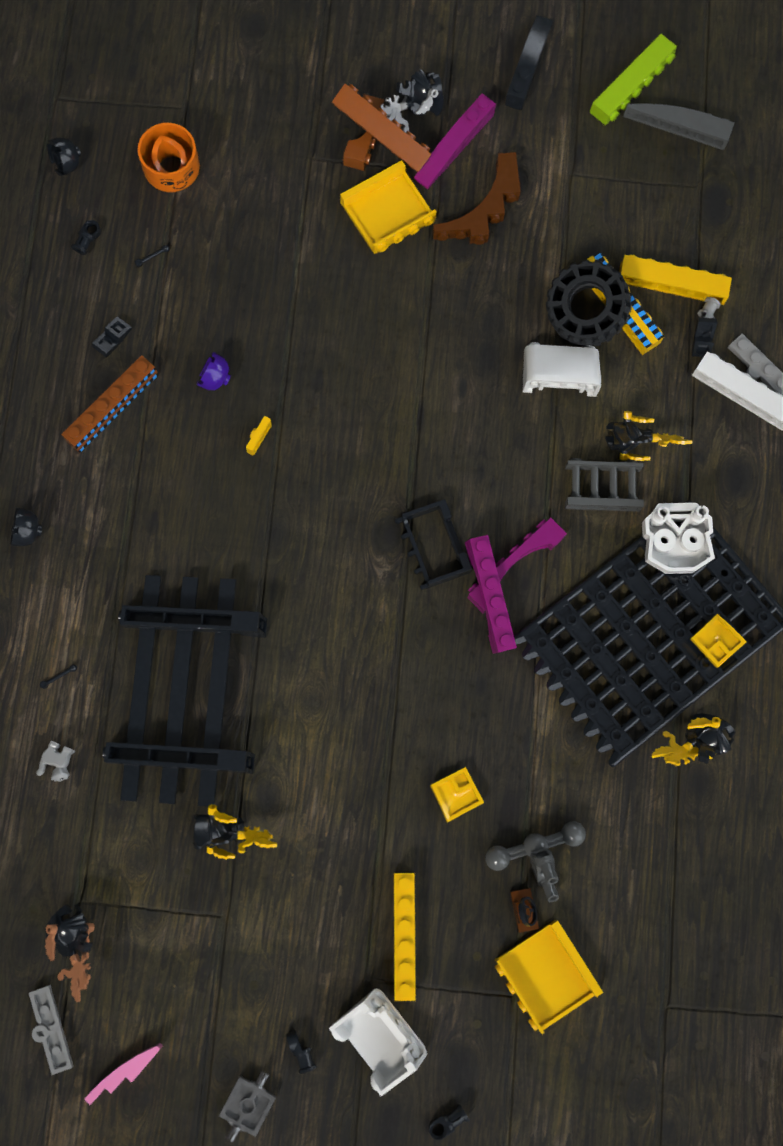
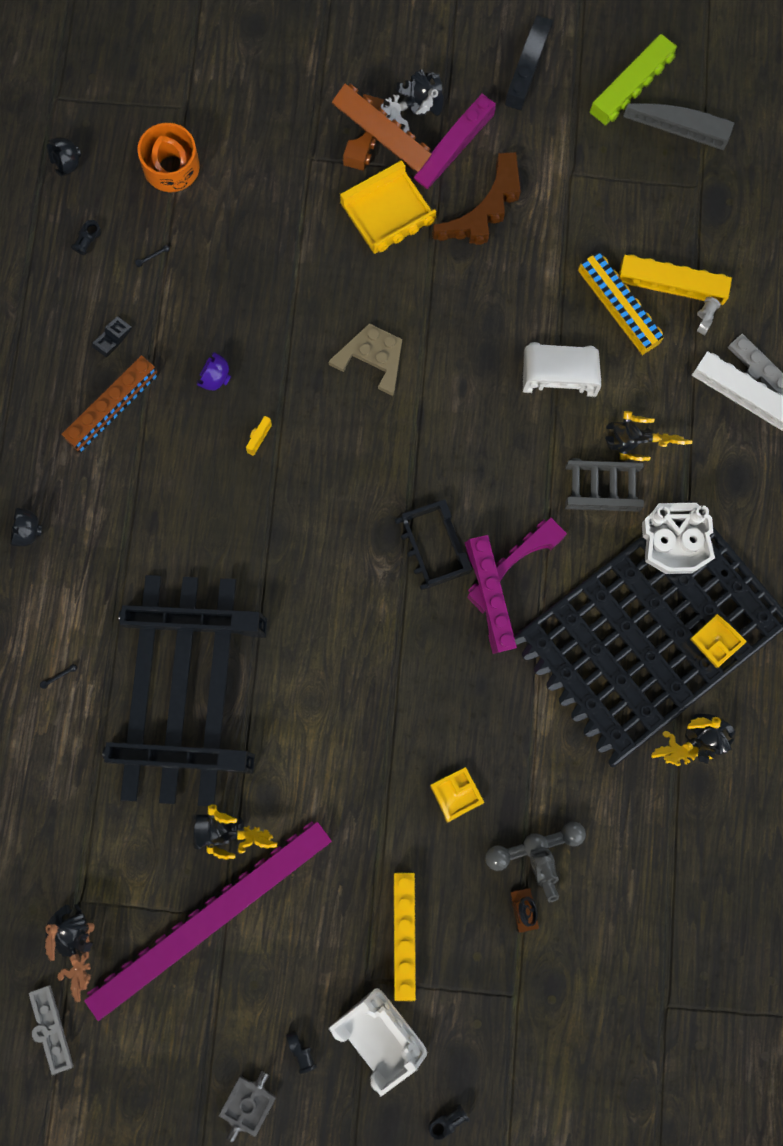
(58, 759): light grey animal -> none
(129, 1069): bright pink slope -> none
(207, 921): none -> magenta brick
(376, 349): none -> dark tan wing
(547, 976): yellow panel -> none
(573, 281): black tyre -> none
(703, 336): black slope -> none

